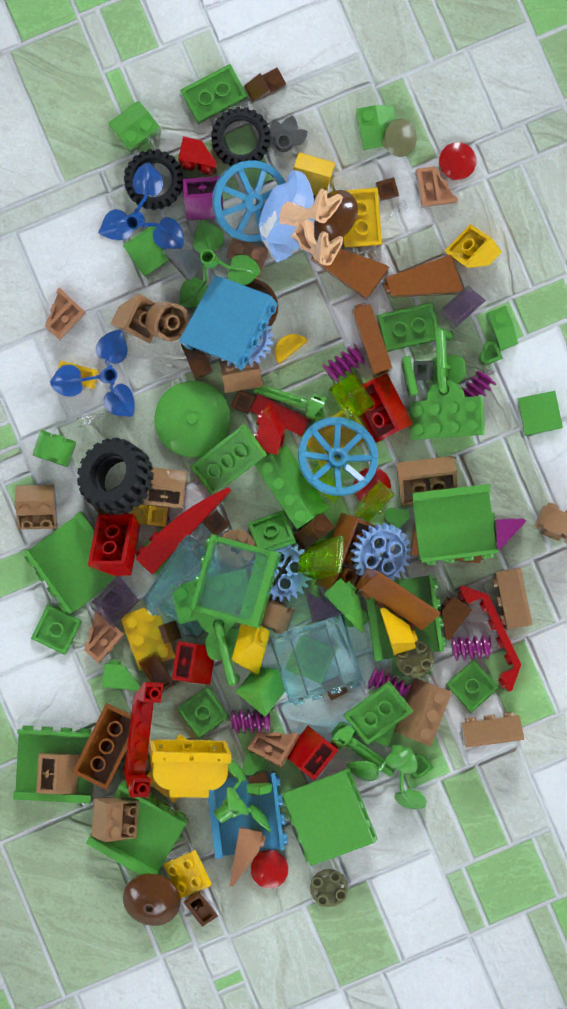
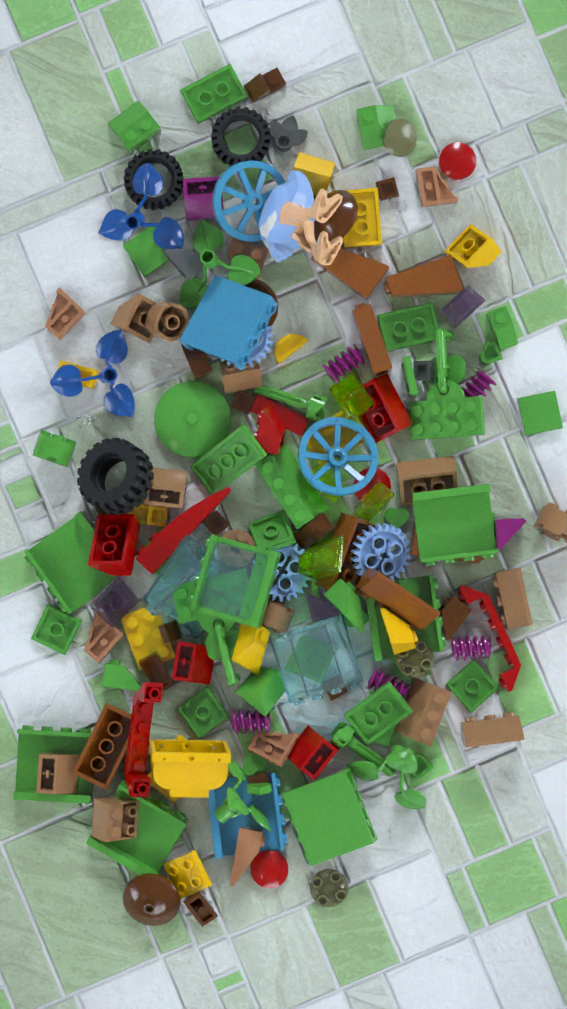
(36, 507): medium nougat slope -> none
(196, 156): red slope -> none

